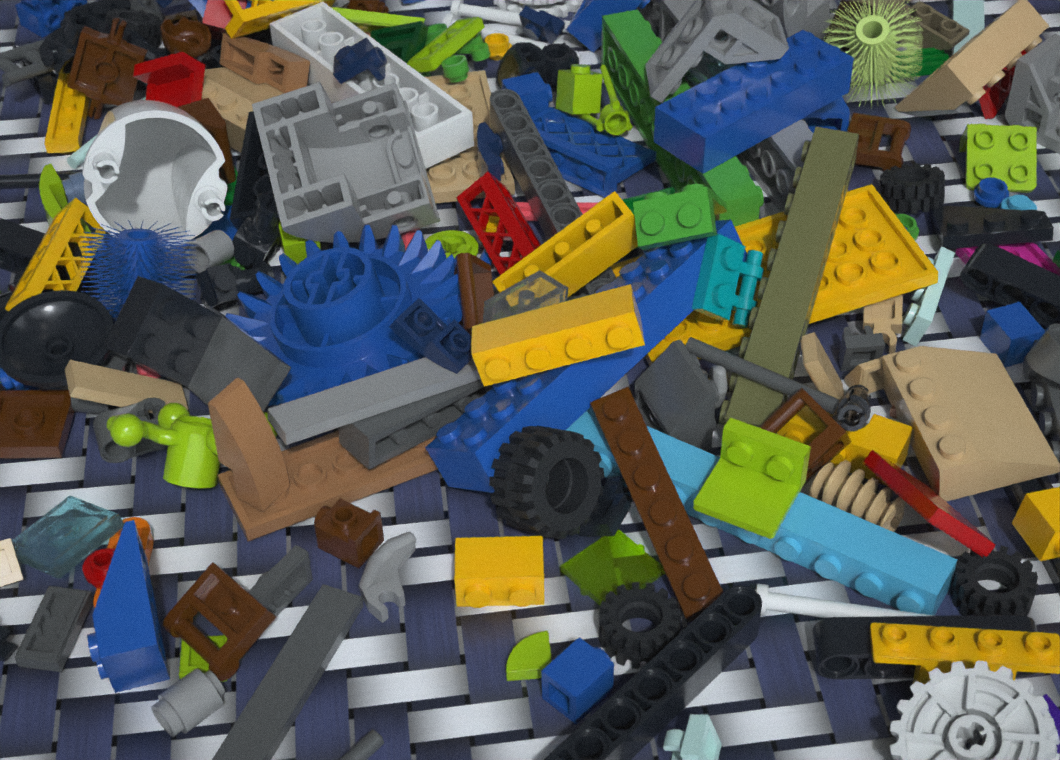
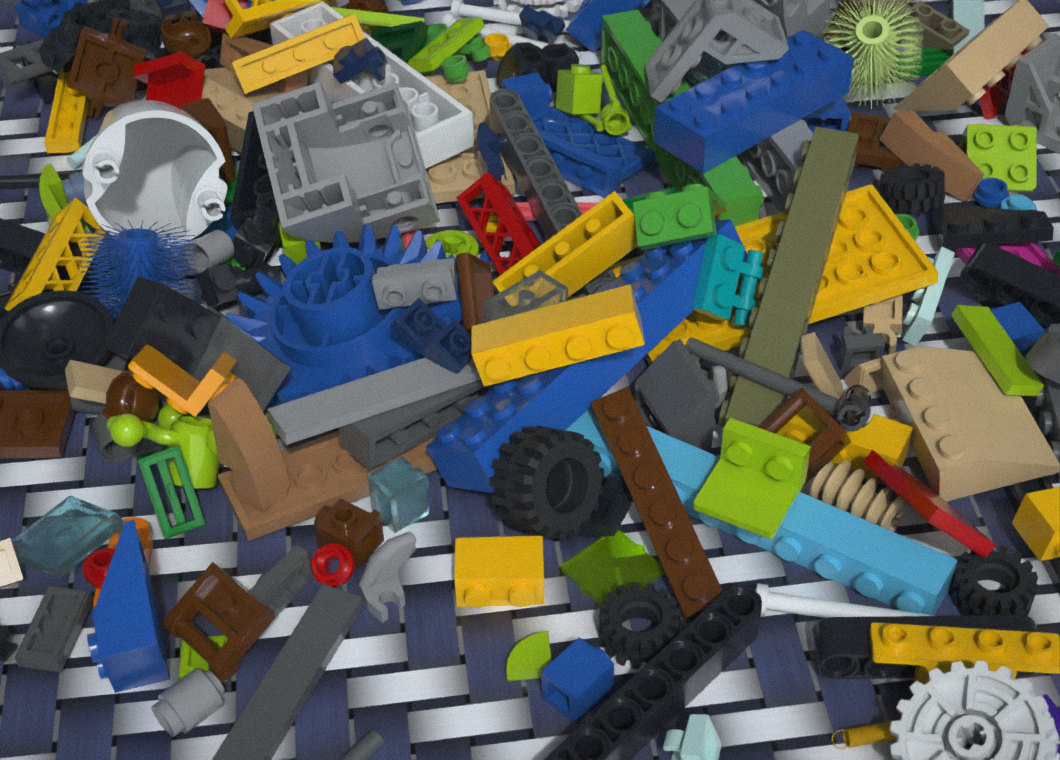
(130, 397): none -> reddish brown hair
(159, 458): none -> green tile
(183, 390): none -> light orange bracket
(296, 54): none -> yellow fence
(322, 560): none -> red plate
(399, 493): none -> clear light blue brick
(405, 283): none -> light grey bracket
(867, 735): none -> yellow piece
(916, 143): none -> medium nougat slope
(997, 351): none -> lime tile

